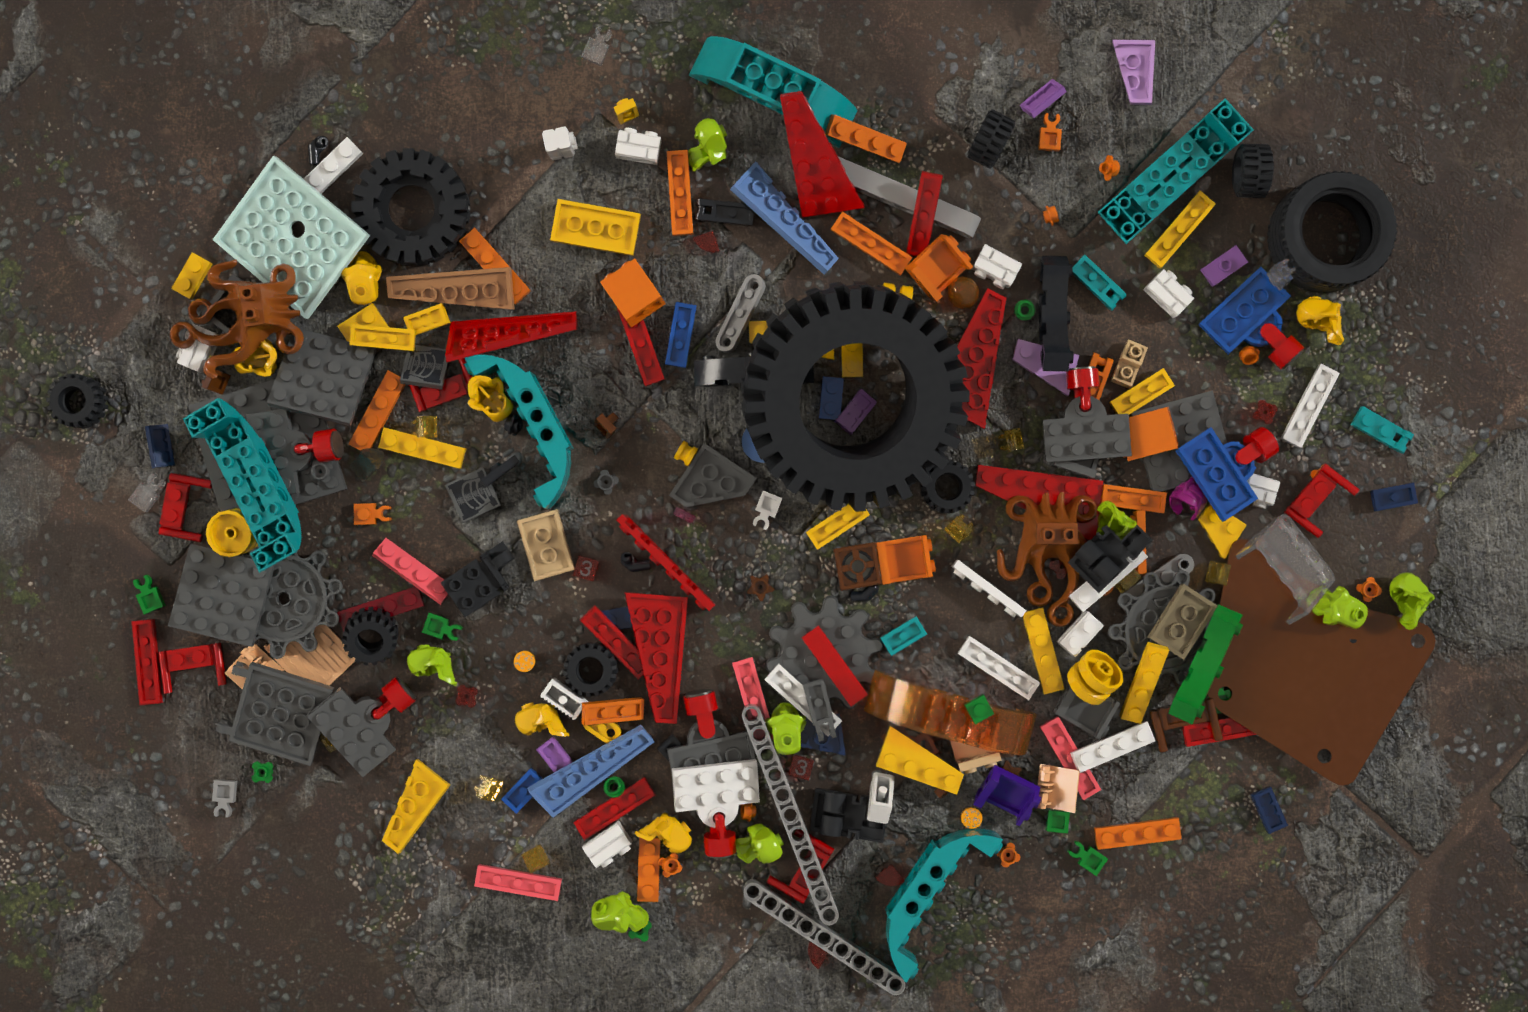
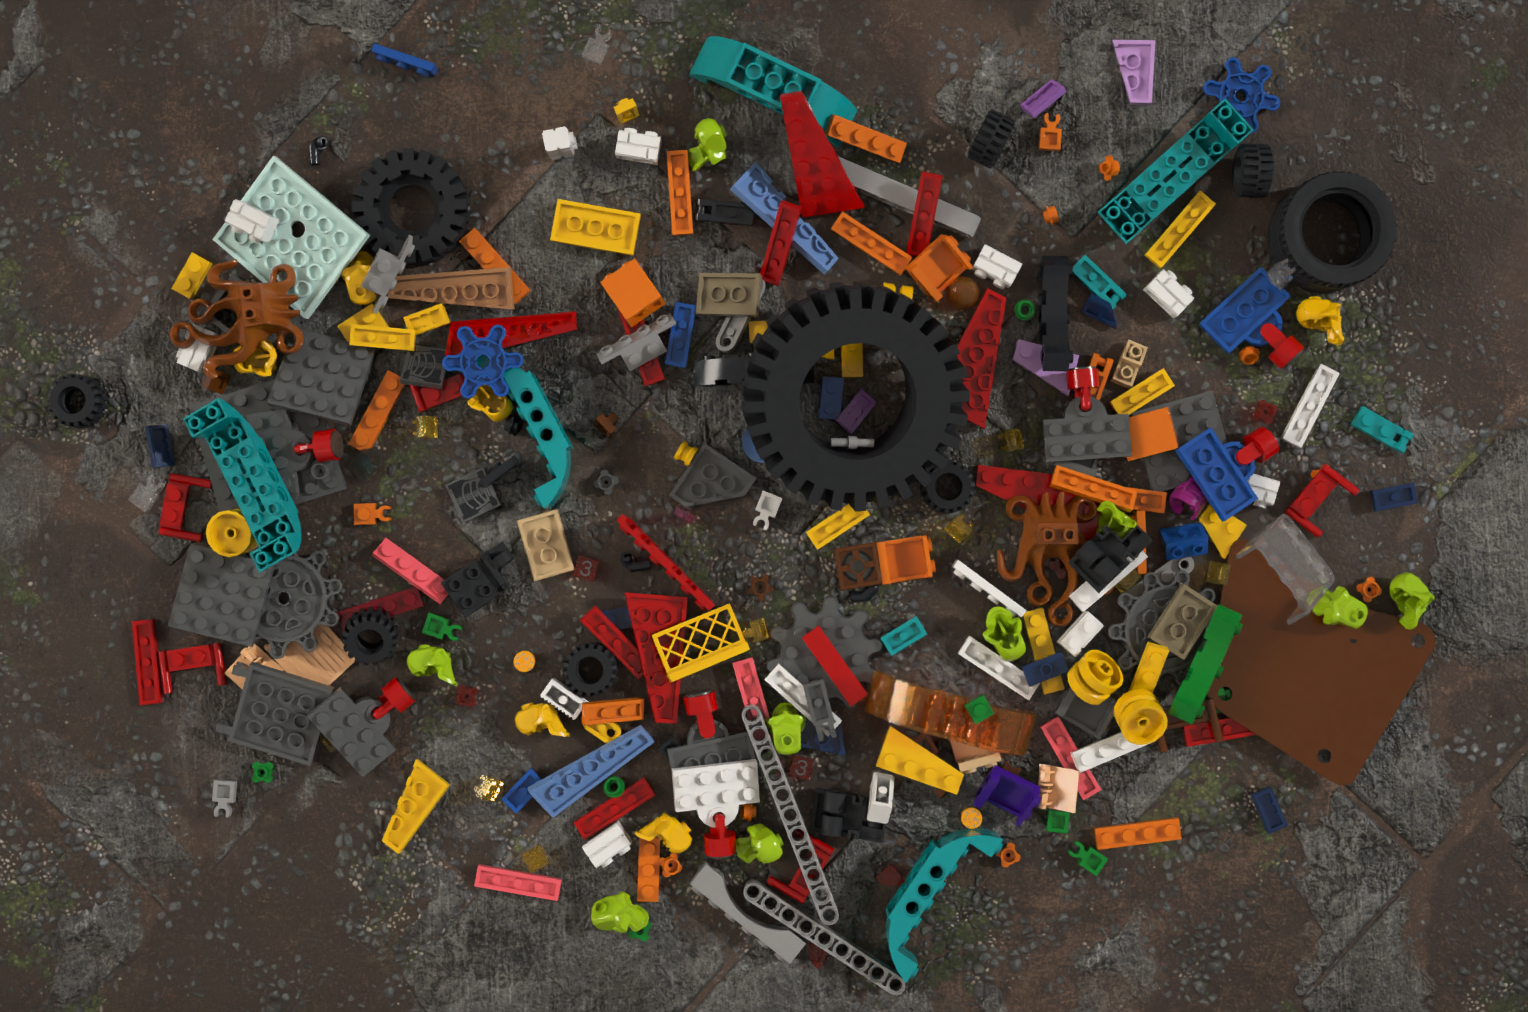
(149, 598): green plate -> none
(252, 221): none -> white brick
(333, 165): white plate -> none
(383, 271): none -> light grey bracket
(404, 60): none -> blue plate
(422, 448): yellow plate -> none
(467, 361): none -> blue plate
(554, 754): medium lavender plate -> none
(639, 346): none -> light grey bracket
(706, 660): none -> yellow fence
(707, 242): clear red tile -> none
(728, 294): none -> dark tan plate
(757, 630): none -> clear yellow tile
(780, 242): none -> red plate
(780, 939): none -> light grey arch
(851, 442): none -> light grey bar
(1005, 633): none -> lime head
(1045, 668): none -> dark blue plate
(1093, 488): none -> orange plate
(1100, 310): none -> dark blue tile
(1140, 717): none -> yellow wheel
(1184, 541): none -> blue bracket
(1224, 265): medium lavender plate -> none
(1248, 83): none -> blue plate

